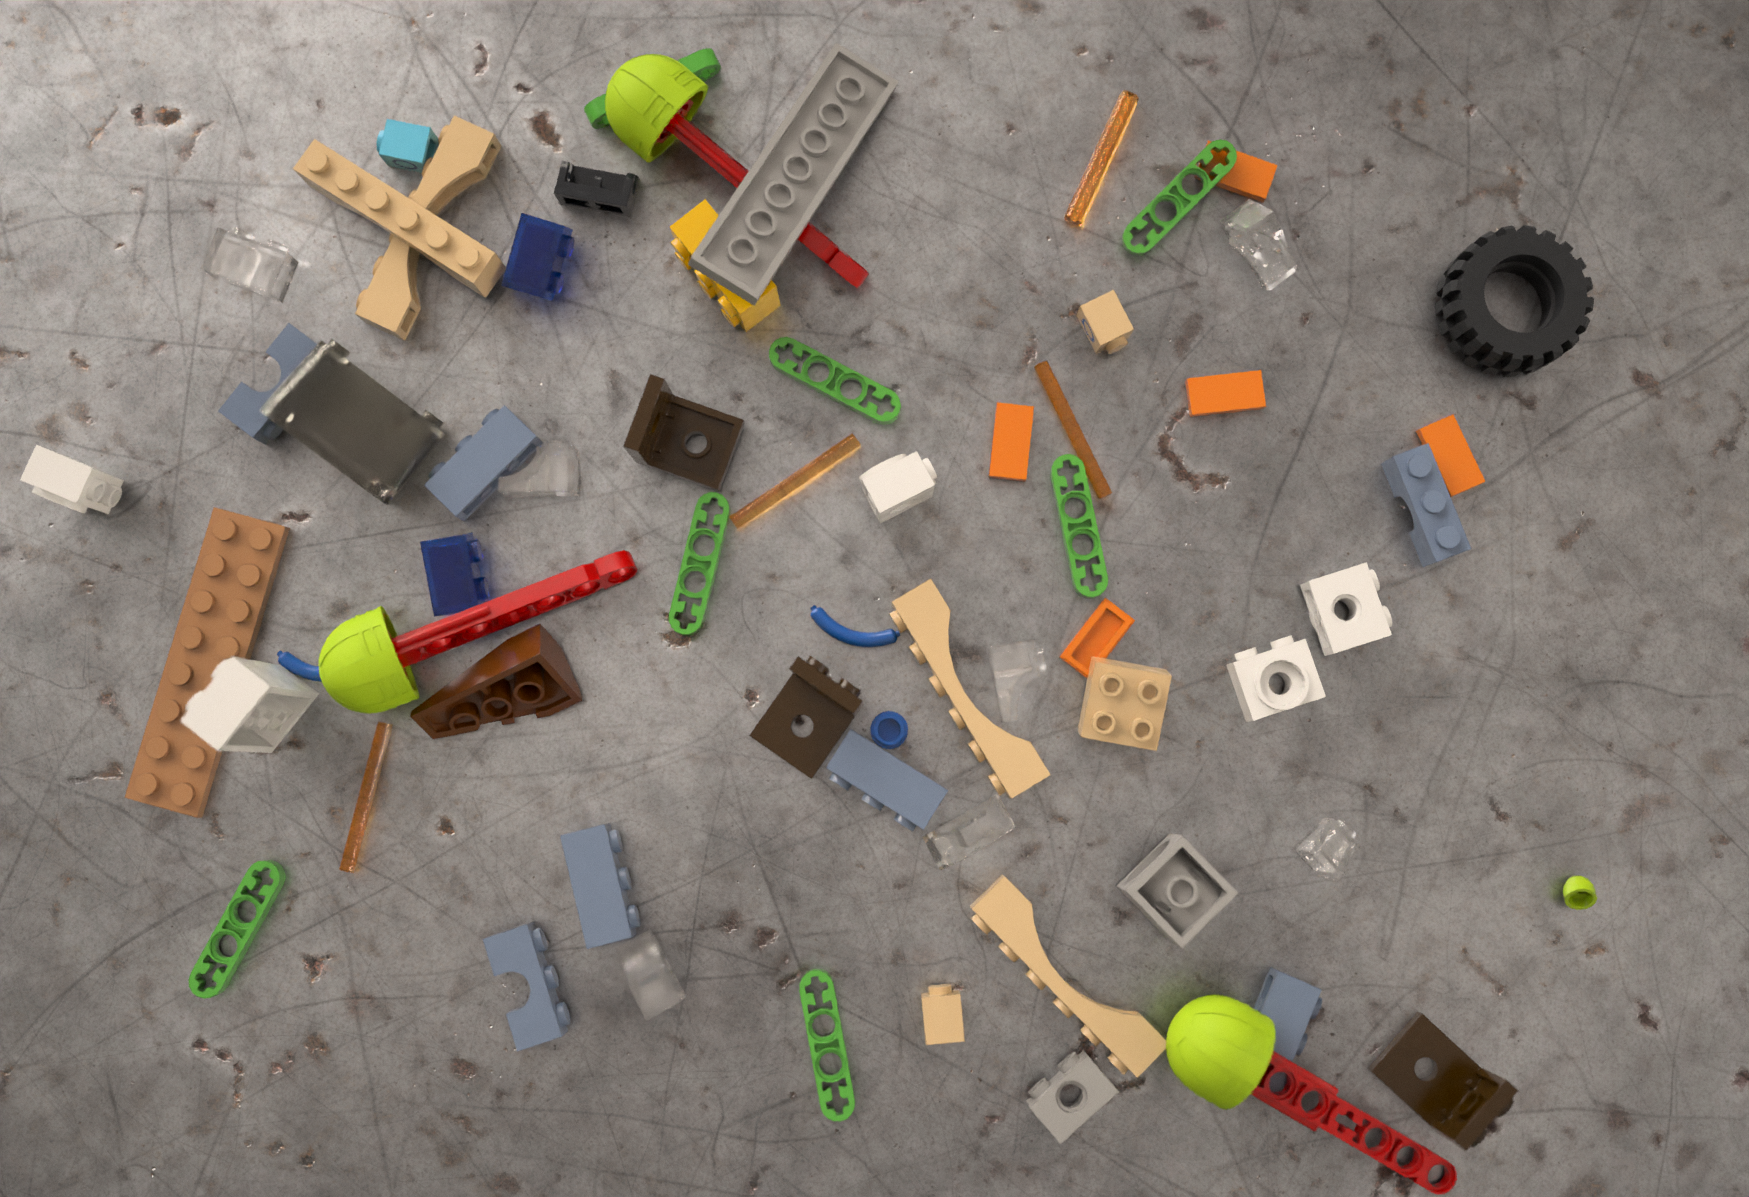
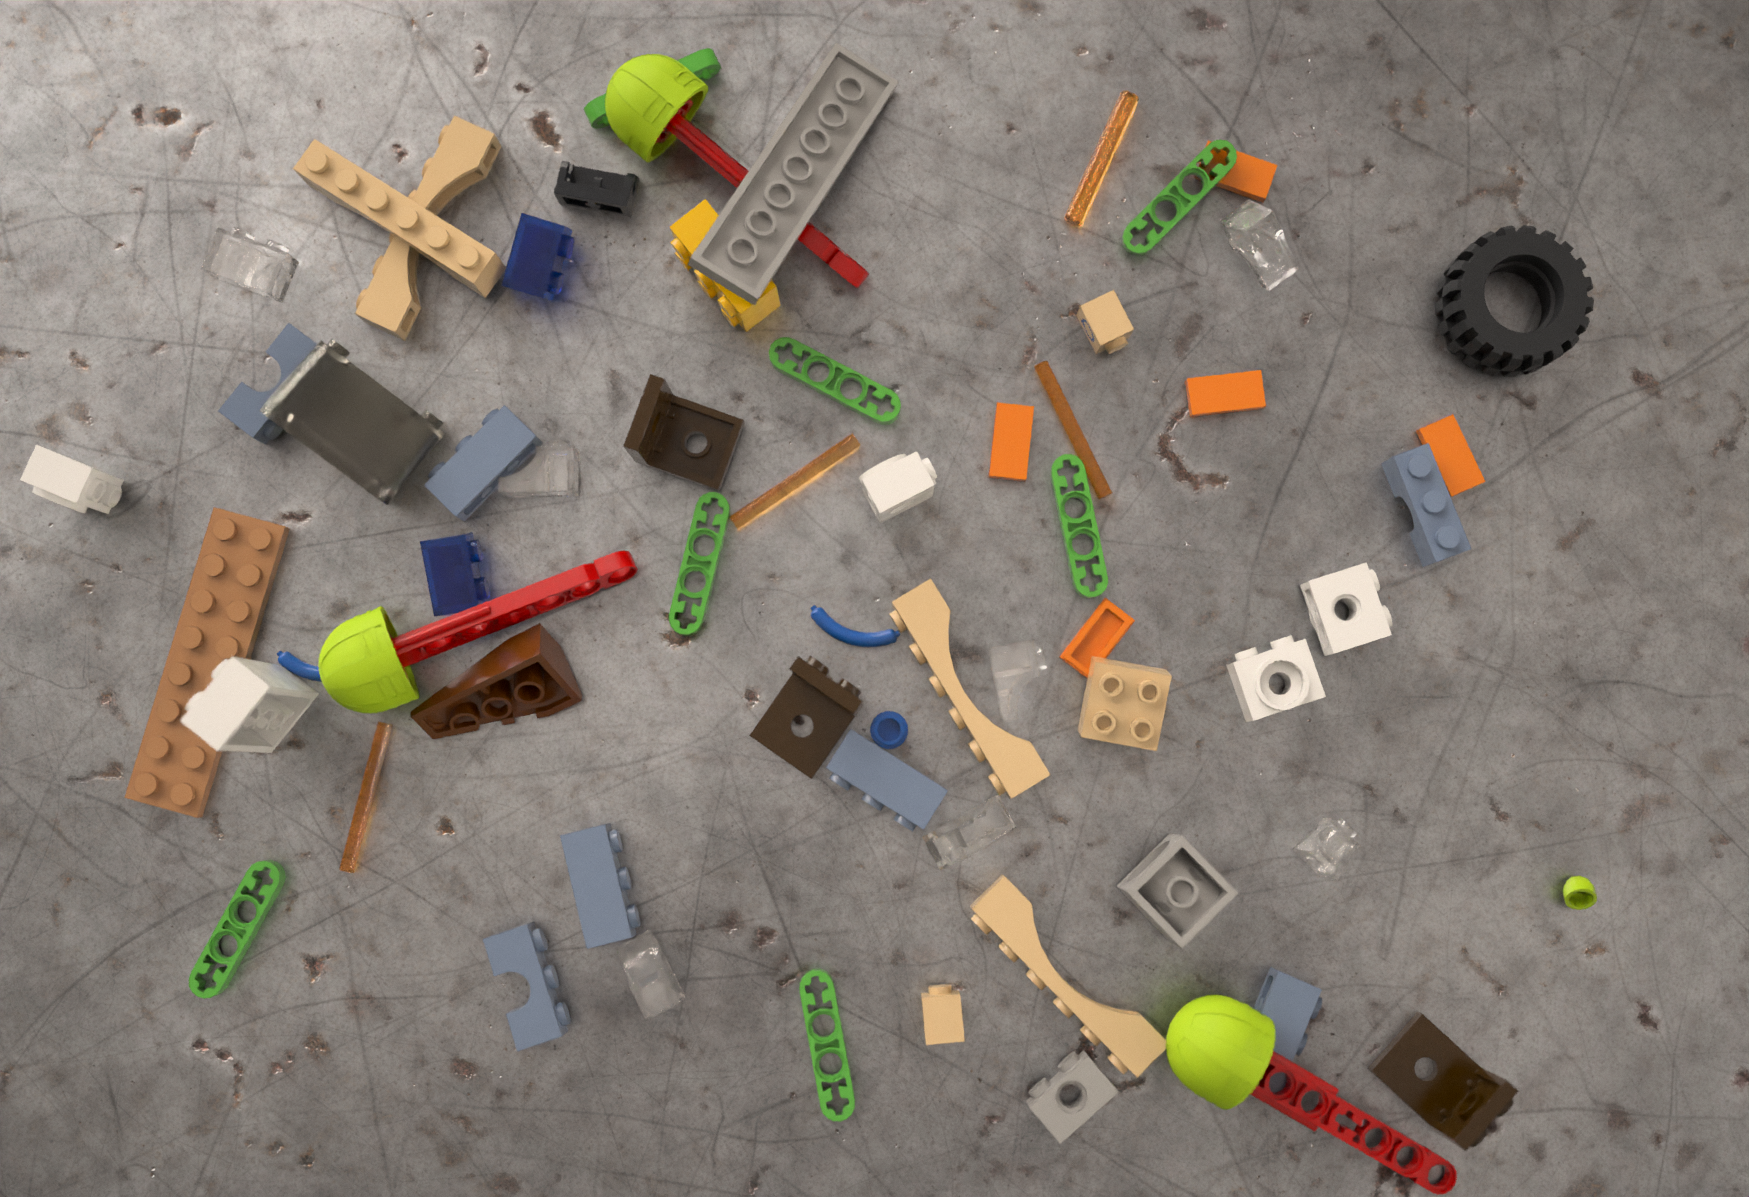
(406, 145): medium azure brick -> none

